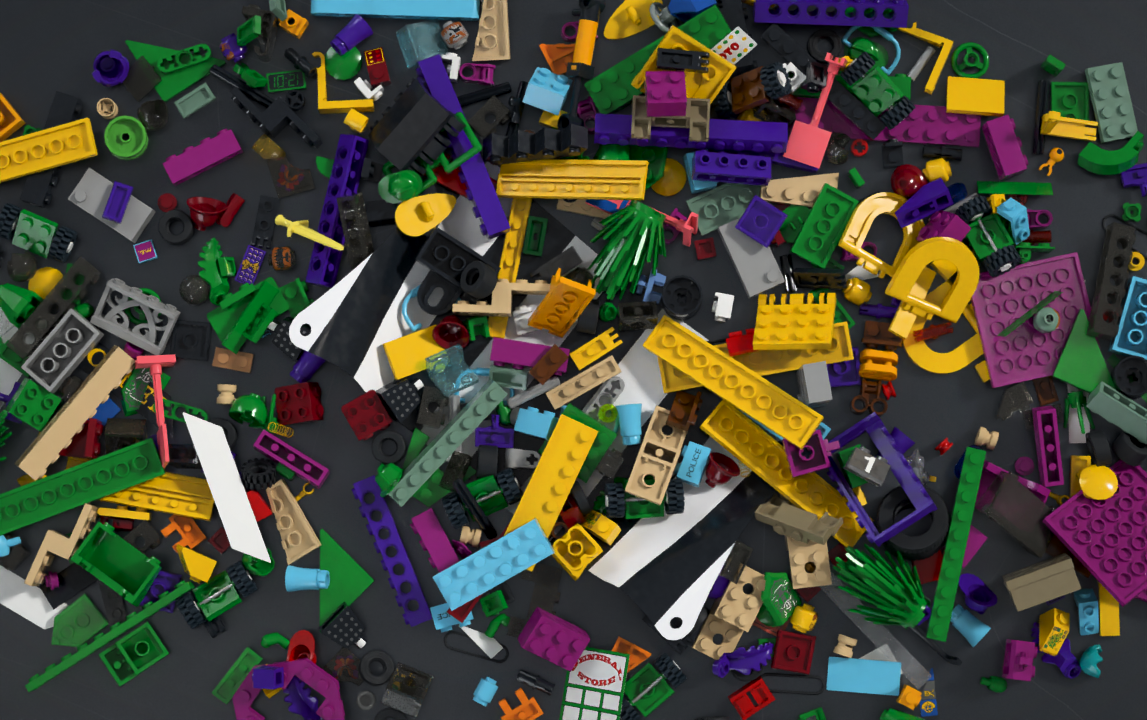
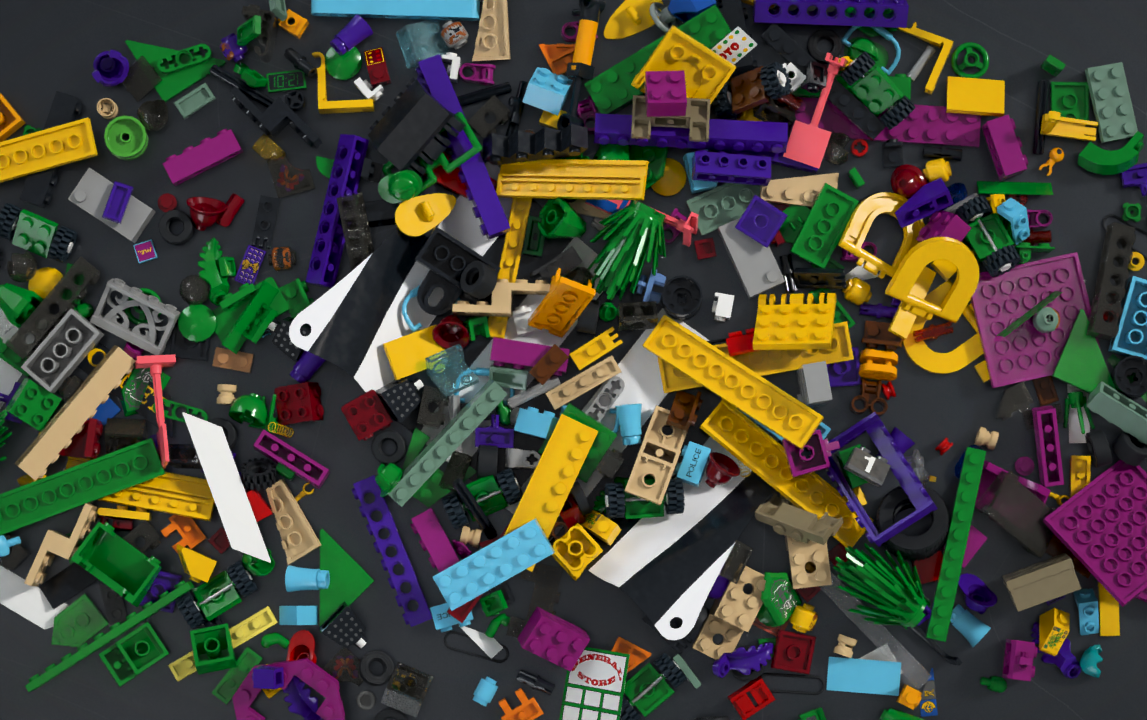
(52, 580): magenta plate -> none
(197, 323): none -> green dish
(212, 649): none -> green slope
(239, 634): none -> light yellow tile
(298, 615): none -> medium azure slope
(301, 228): light yellow sword -> none
(356, 121): yellow piece -> none
(560, 220): none -> green cone
(601, 413): clear neon green plate -> none
(682, 60): black hinge -> none
(687, 671): none -> sand green tile
(1098, 482): yellow dish -> none

